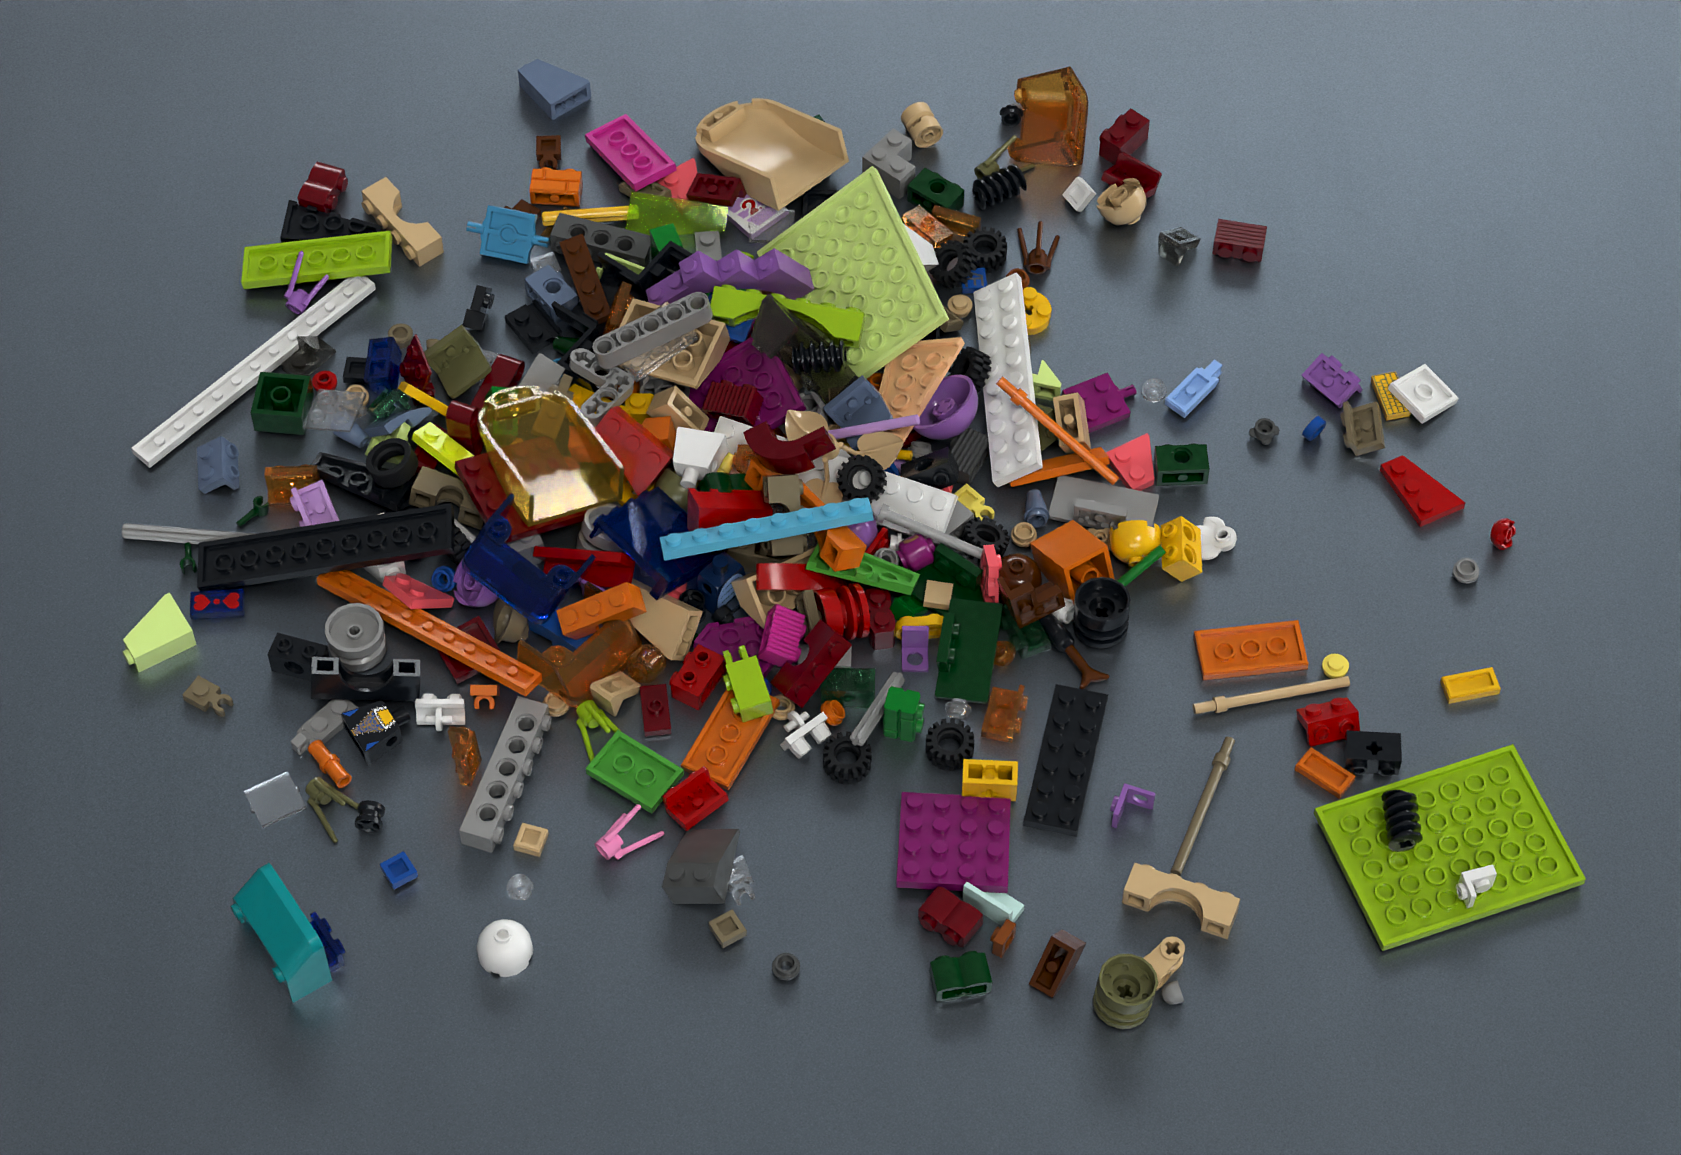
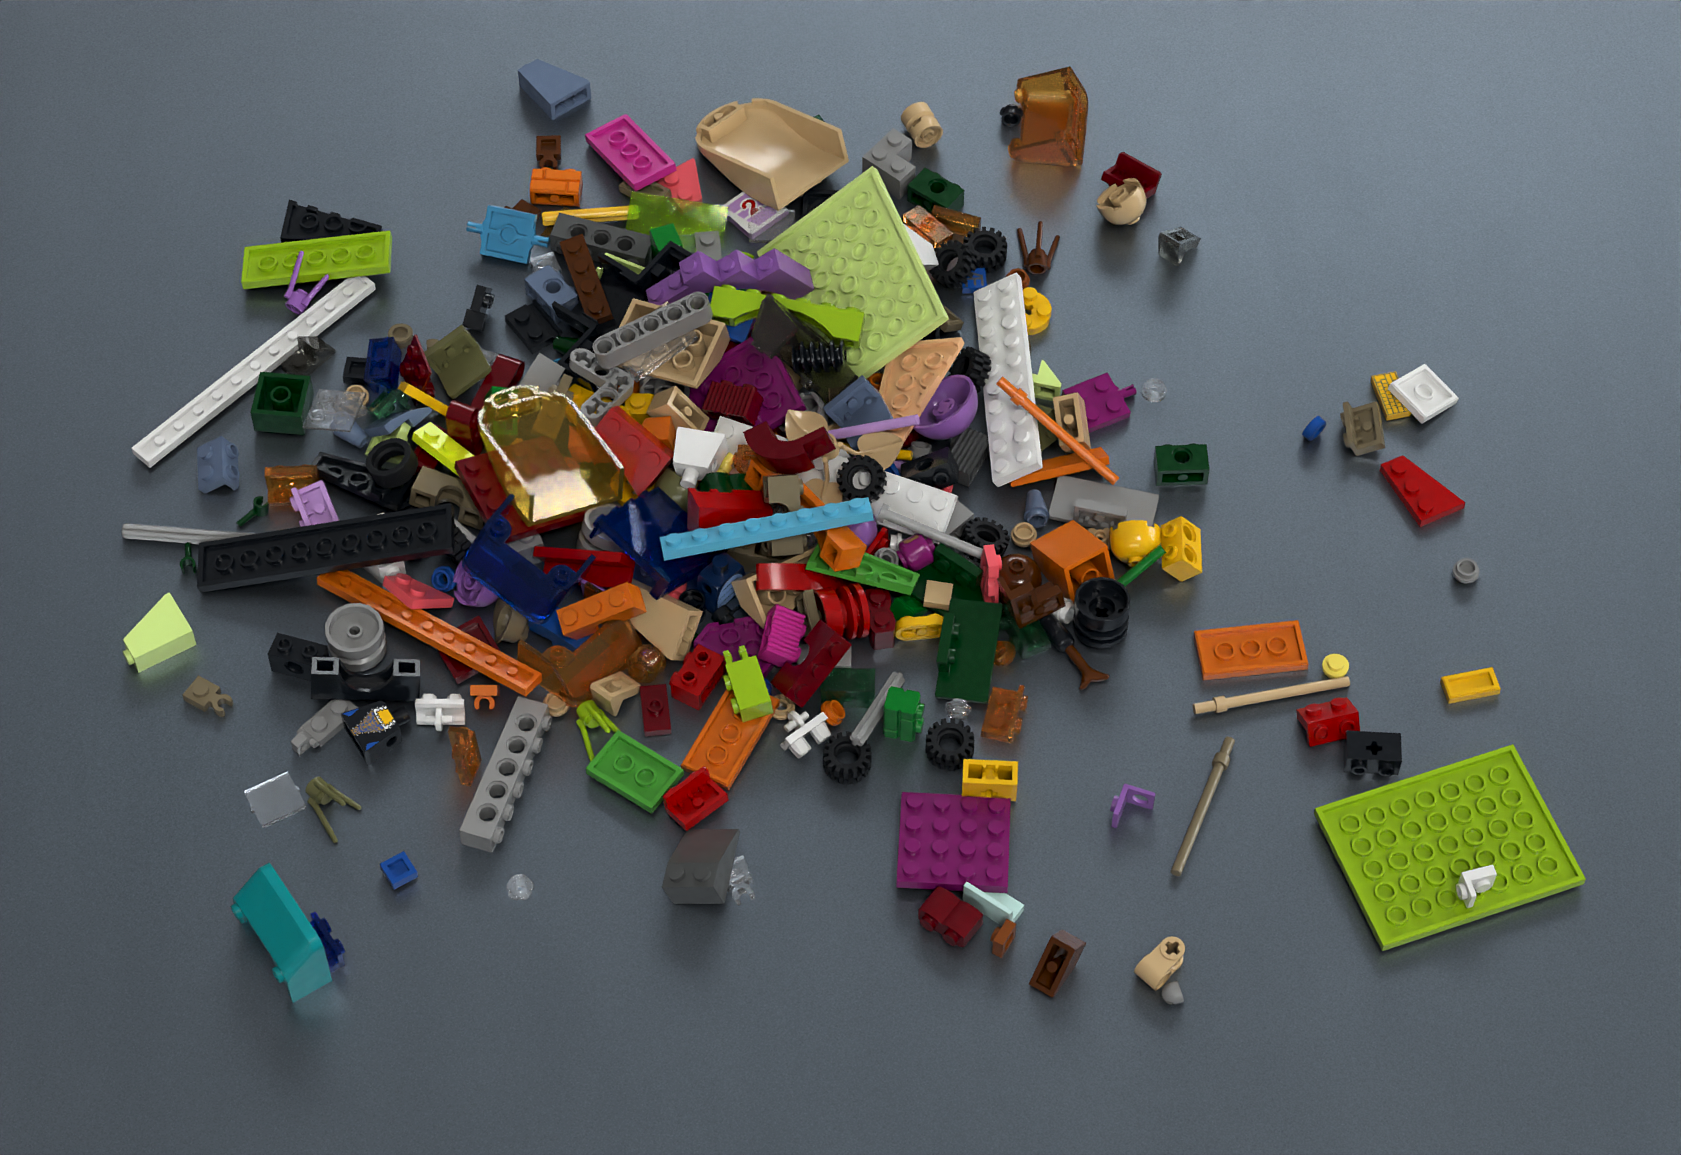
(217, 603): clear blue tile -> none
(323, 187): dark red brick -> none
(327, 376): red plate -> none
(329, 763): orange pin -> none
(369, 816): black wheel -> none
(418, 240): tan arch -> none
(504, 947): white cylinder -> none
(530, 839): tan tile -> none
(610, 843): bright pink plant -> none
(619, 307): clear orange bracket -> none
(716, 189): dark red bracket -> none
(727, 928): dark tan plate -> none
(789, 960): dark grey plate -> none
(915, 642): medium lavender bracket -> none
(960, 305): tan plate -> none
(960, 976): dark green brick -> none
(974, 502): light yellow plate -> none
(991, 165): olive plant -> none
(998, 183): black piece -> none
(1065, 760): black plate -> none
(1079, 194): white plate -> none
(1124, 135): dark red brick -> none
(1127, 978): olive wheel -> none
(1133, 463): coral wing -> none
(1150, 887): tan arch -> none
(1194, 389): light blue hinge -> none
(1211, 537): white plate -> none
(1239, 240): dark red brick -> none
(1264, 425): dark grey plate -> none
(1325, 773): orange tile -> none
(1332, 380): medium lavender bracket -> none
(1401, 820): black piece -> none
(1502, 533): red plate -> none

